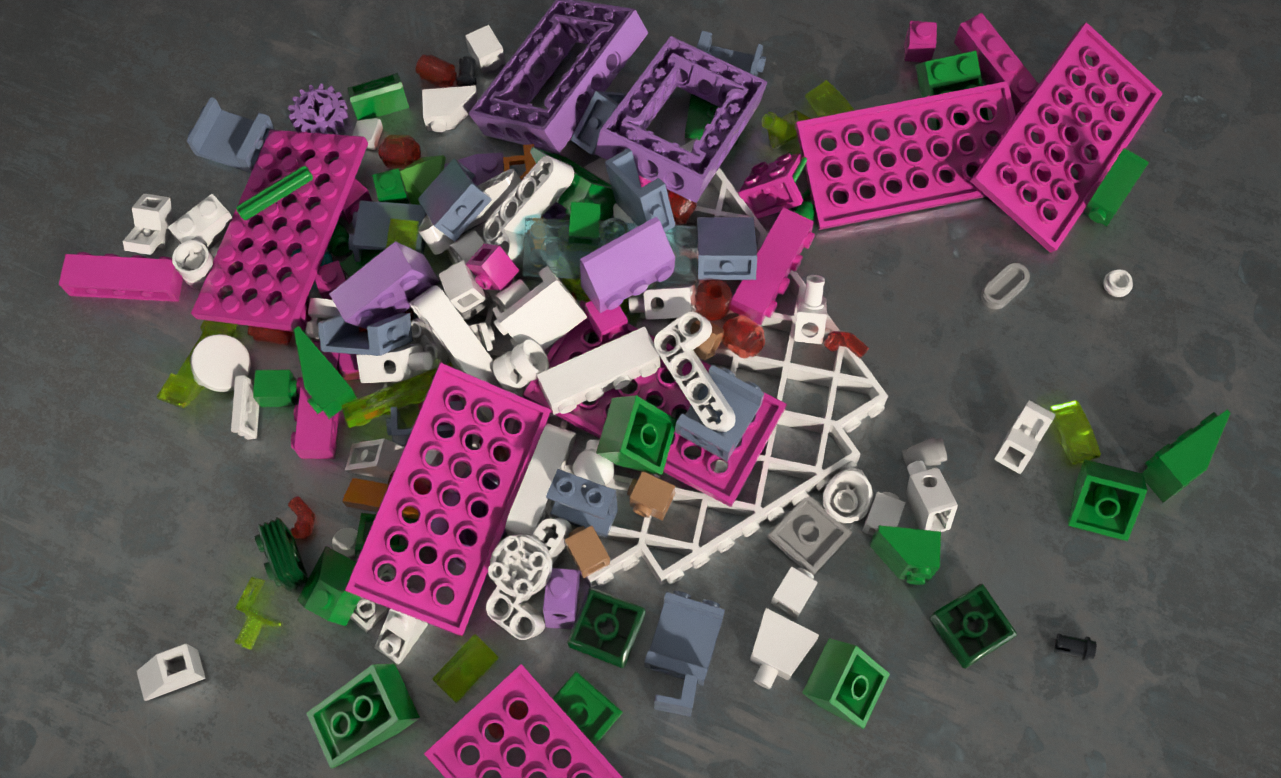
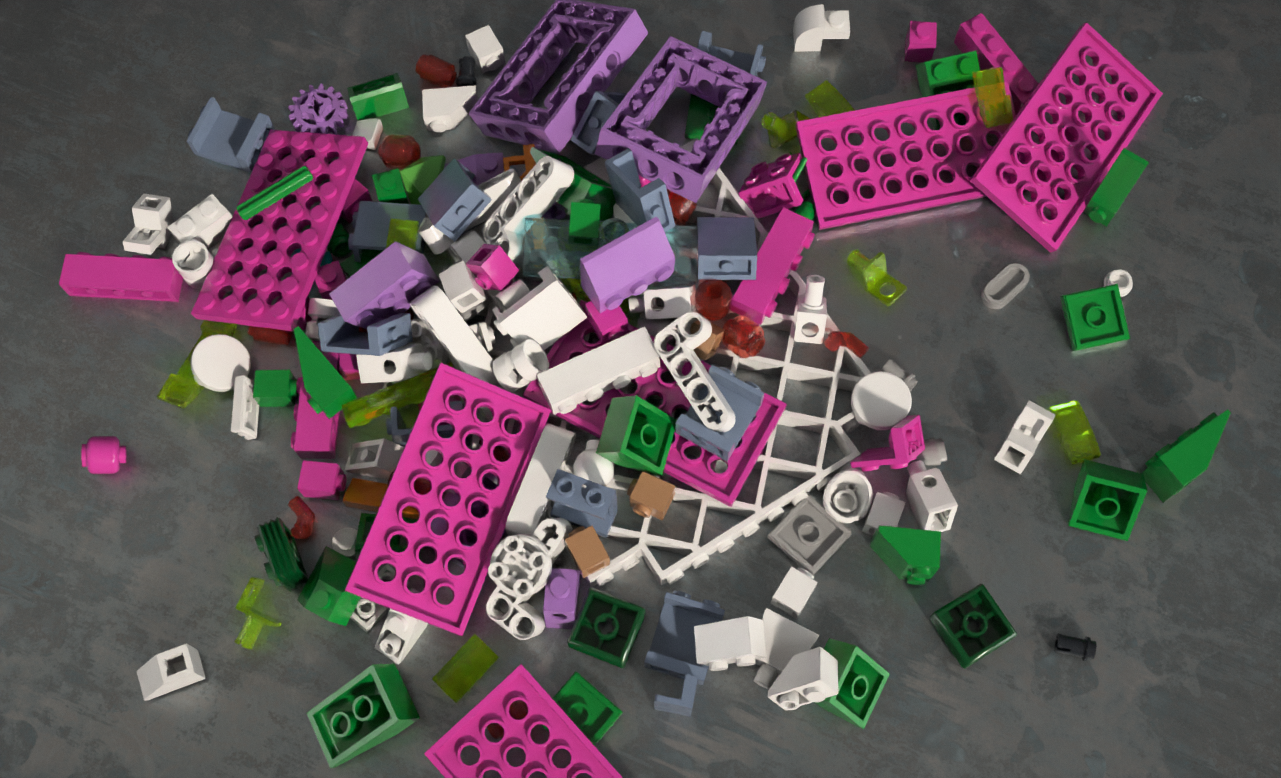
(103, 455): none -> dark pink head
(321, 480): none -> dark pink brick
(730, 642): none -> white brick
(806, 679): none -> white slope
(815, 24): none -> white brick
(876, 276): none -> clear neon green bracket
(880, 400): none -> white tile
(895, 369): none -> light grey pin
(905, 444): none -> dark pink bracket
(992, 97): none -> clear neon green slope
(1095, 317): none -> green plate

